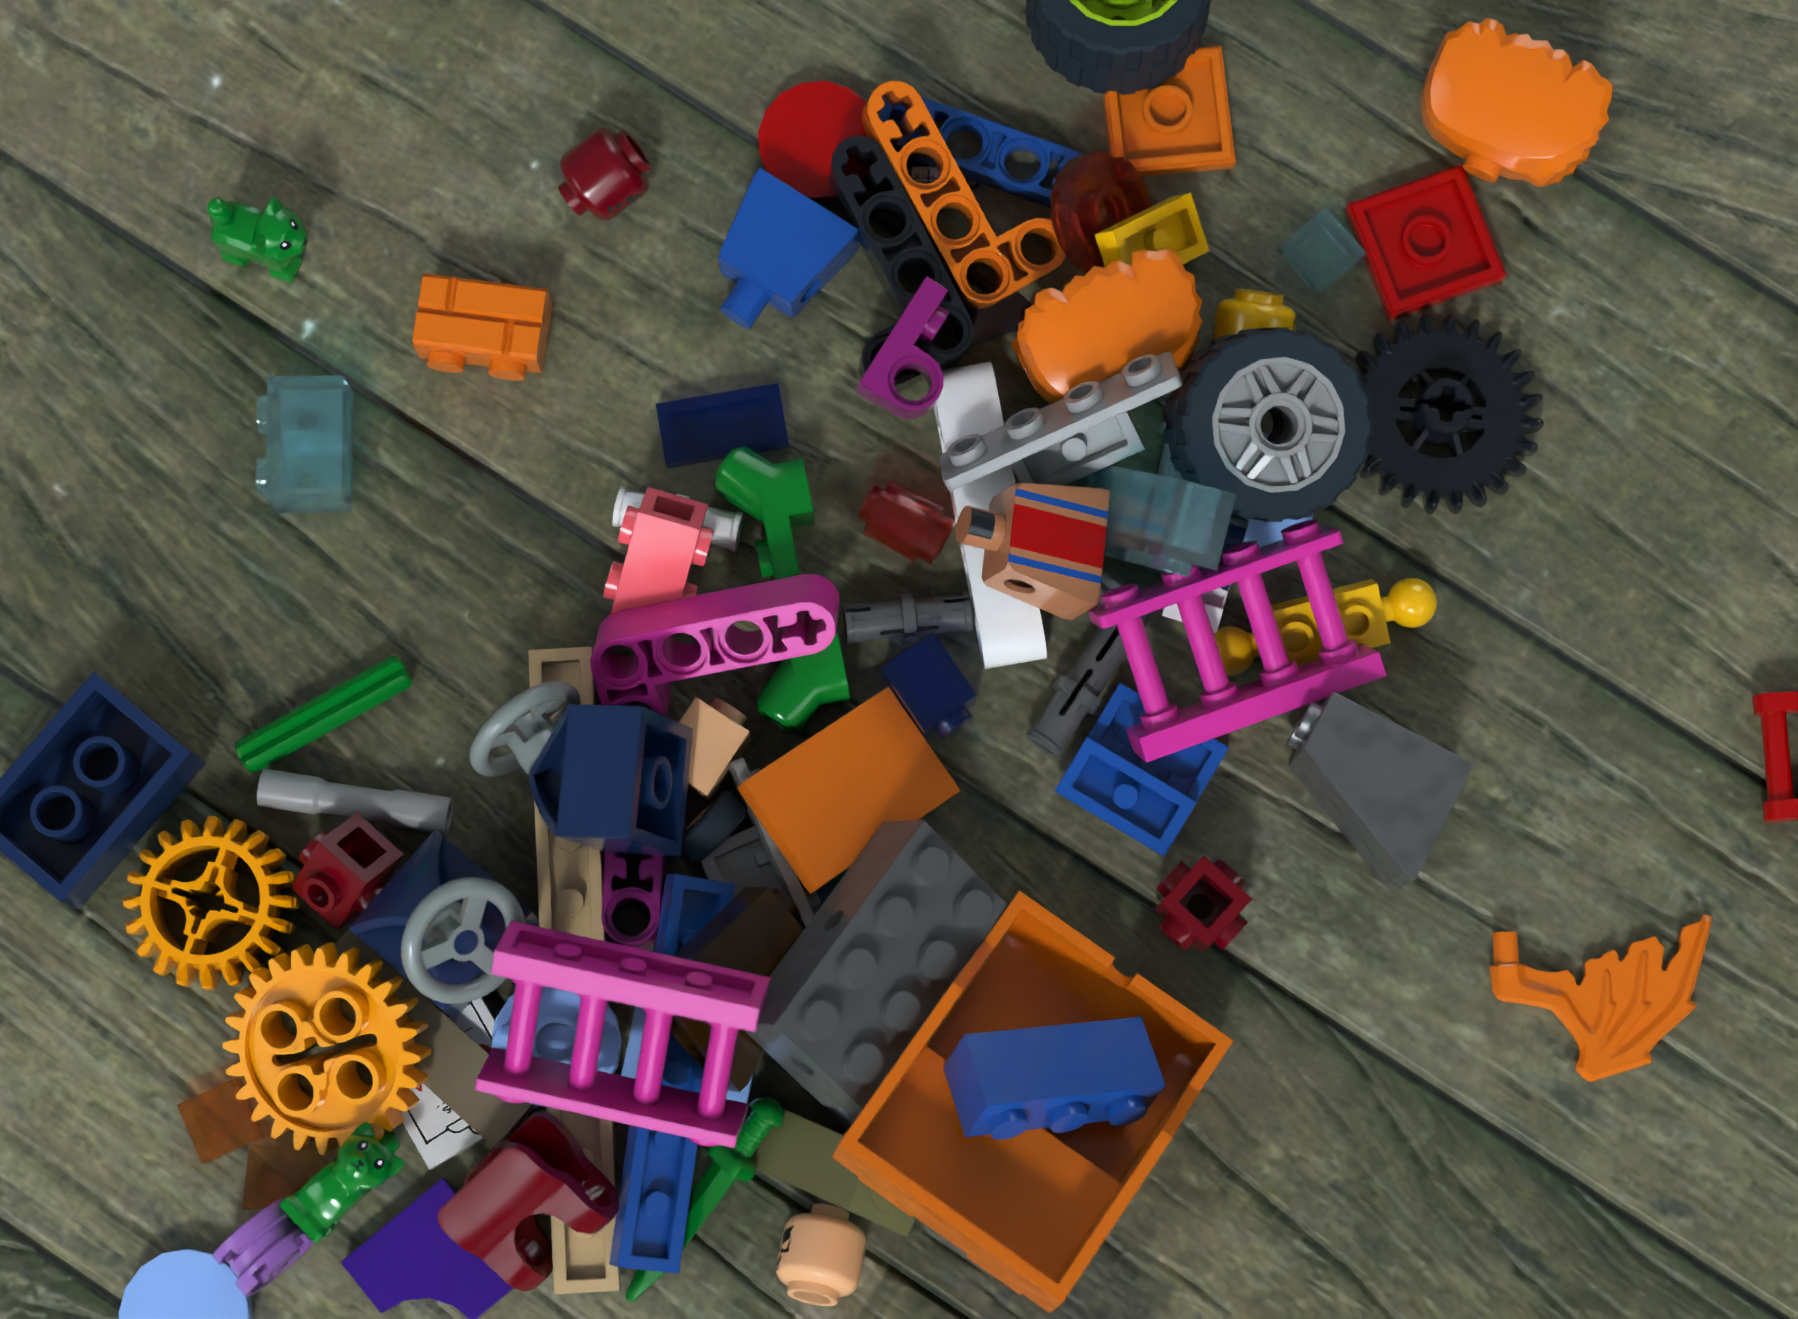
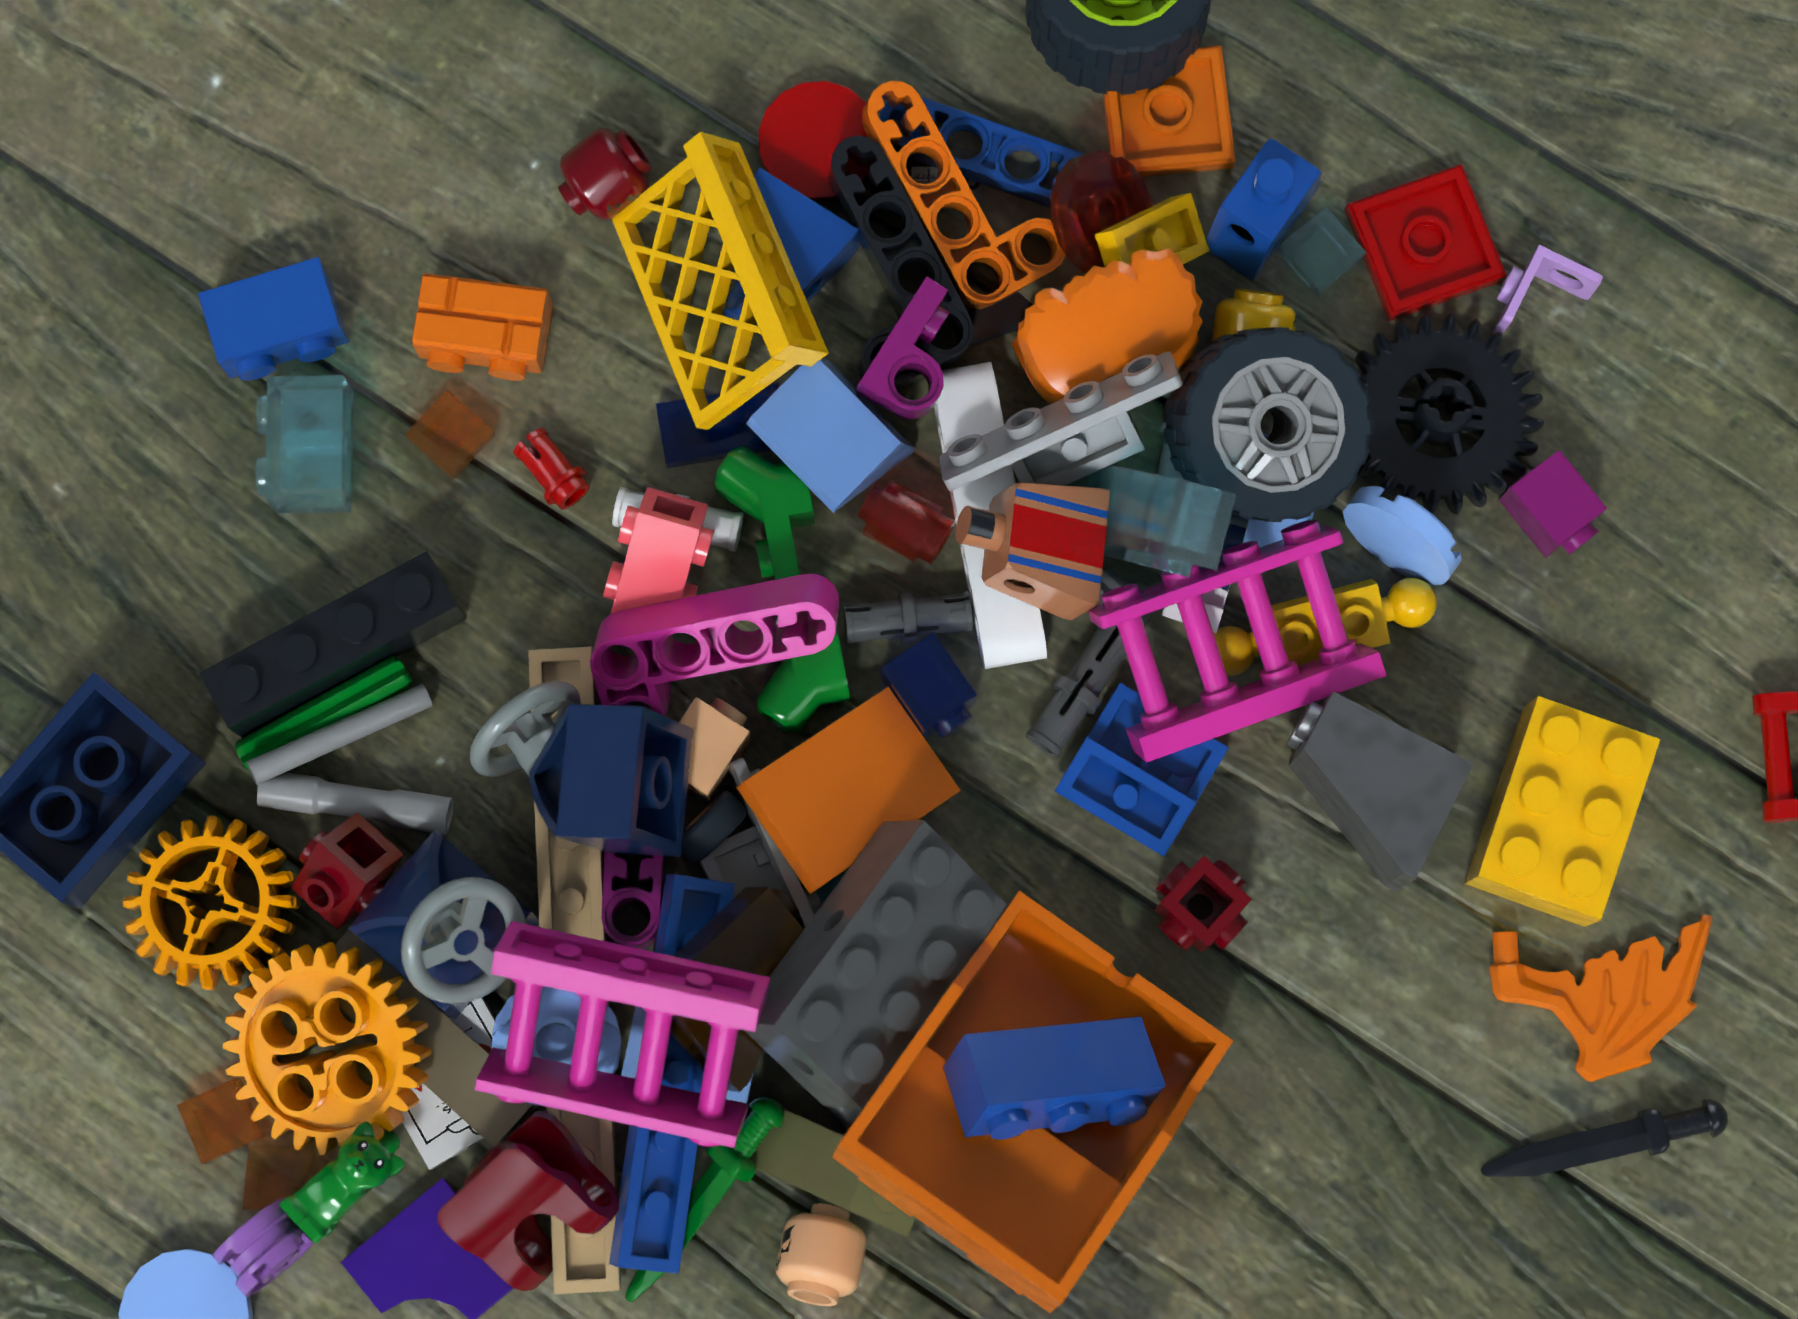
(267, 236): green animal -> none
(274, 319): none -> blue brick
(332, 645): none -> black brick
(339, 734): none -> light grey bar
(450, 434): none -> clear orange tile
(554, 472): none -> red pin
(749, 248): none -> yellow fence
(829, 434): none -> medium blue slope
(1265, 204): none -> blue torso
(1402, 535): none -> light blue tile
(1513, 104): orange animal -> none
(1544, 265): none -> lavender bracket
(1554, 506): none -> magenta brick
(1562, 811): none -> yellow brick
(1647, 1132): none -> black sword

